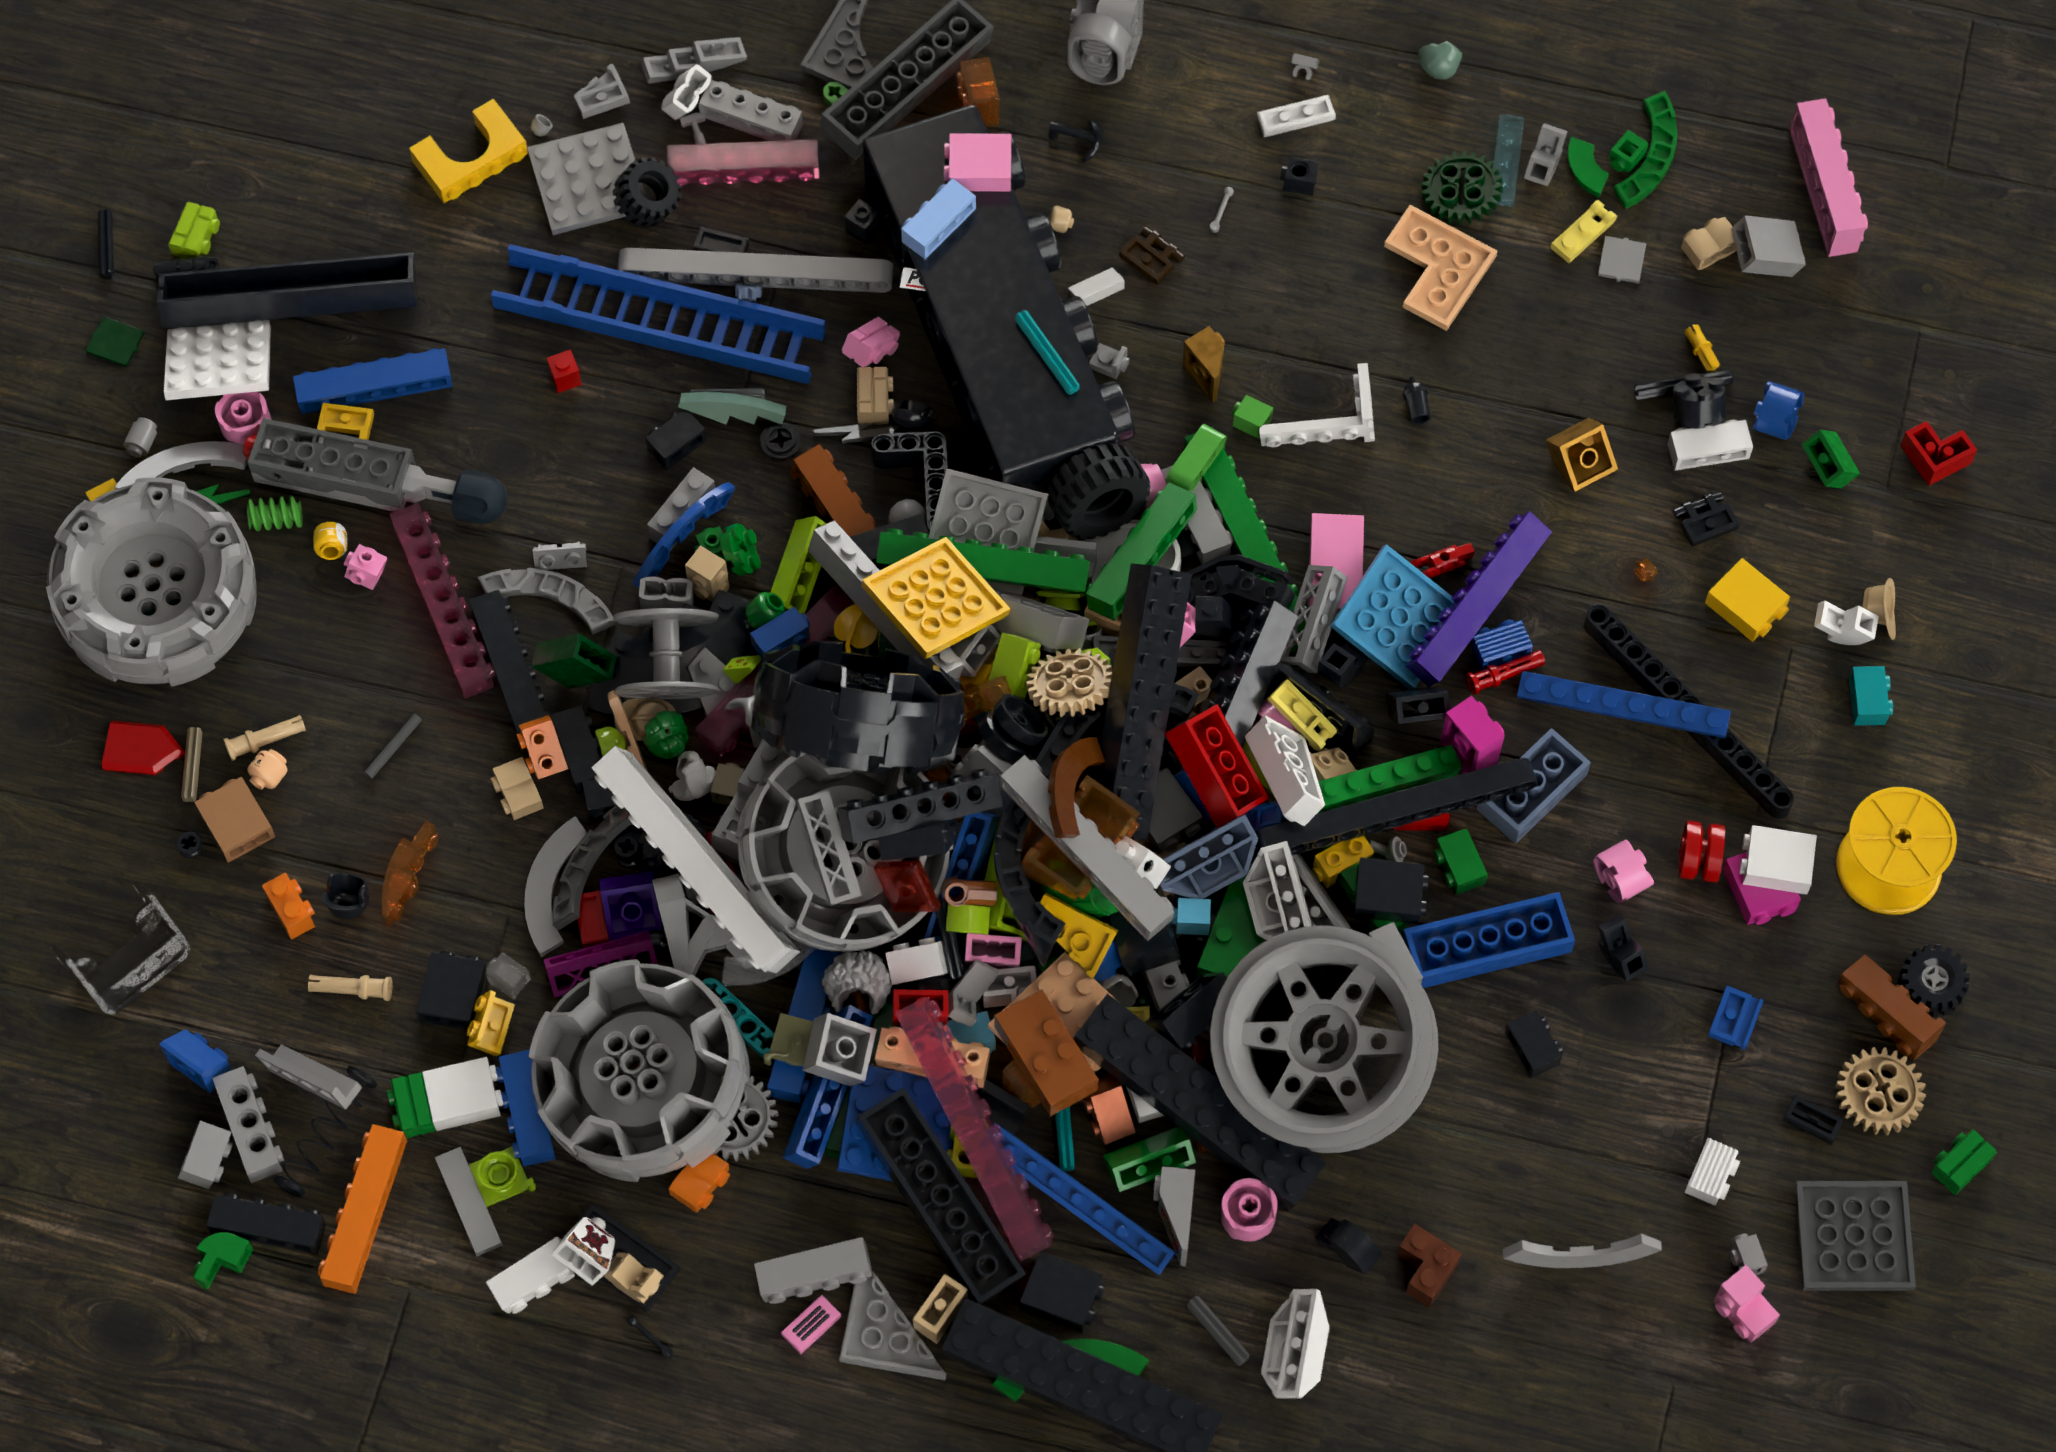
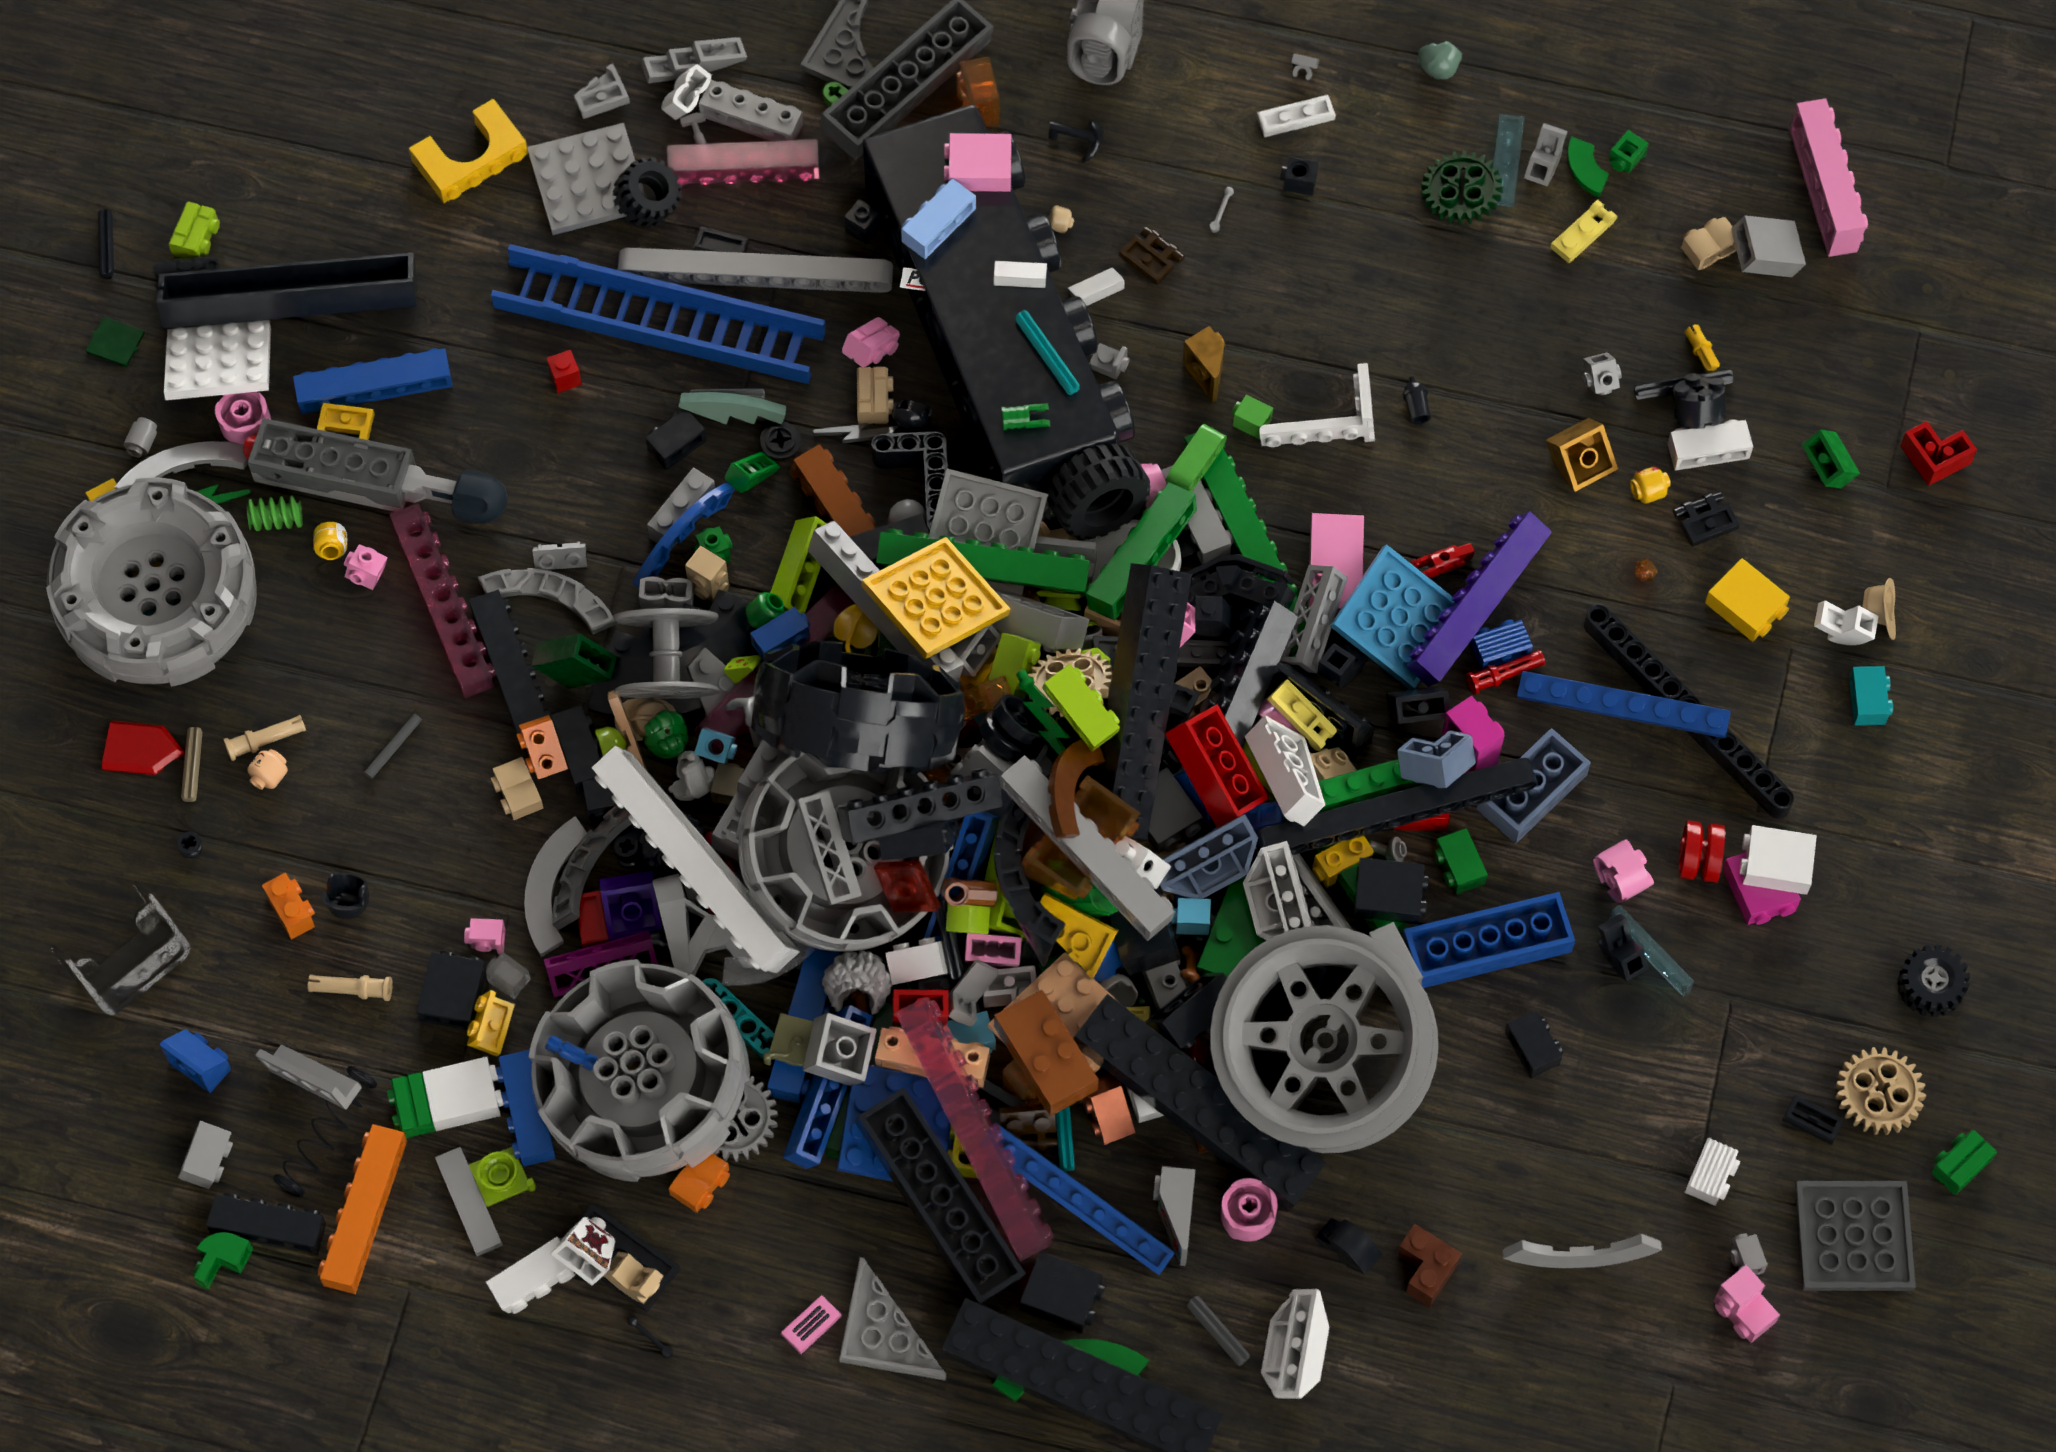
(229, 1088): light grey brick -> none
(234, 819): medium nougat brick -> none
(400, 879): clear orange slope -> none
(486, 935): none -> bright pink brick
(541, 125): light grey hinge -> none
(571, 1052): none -> blue axle
(704, 749): none -> medium azure brick
(740, 548): green plate -> none
(748, 292): sand blue plate -> none
(748, 473): none -> green slope
(813, 1270): light grey brick -> none
(940, 1308): tan brick -> none
(1019, 416): none -> green hinge
(1020, 274): none -> white slope
(1030, 1120): none -> dark brown plate
(1036, 707): none -> green piece
(1081, 706): none -> lime brick
(1145, 1159): green brick -> none
(1191, 957): none -> dark orange piece
(1437, 762): none -> sand blue brick
(1451, 263): light nougat plate -> none
(1601, 373): none -> light grey brick
(1622, 259): light grey piece -> none
(1650, 485): none -> yellow head
(1656, 955): none -> clear light blue tile
(1660, 154): green tile -> none
(1735, 1017): blue plate -> none
(1778, 411): blue brick -> none
(1890, 1008): dark orange wedge -> none
(1896, 850): yellow piece -> none

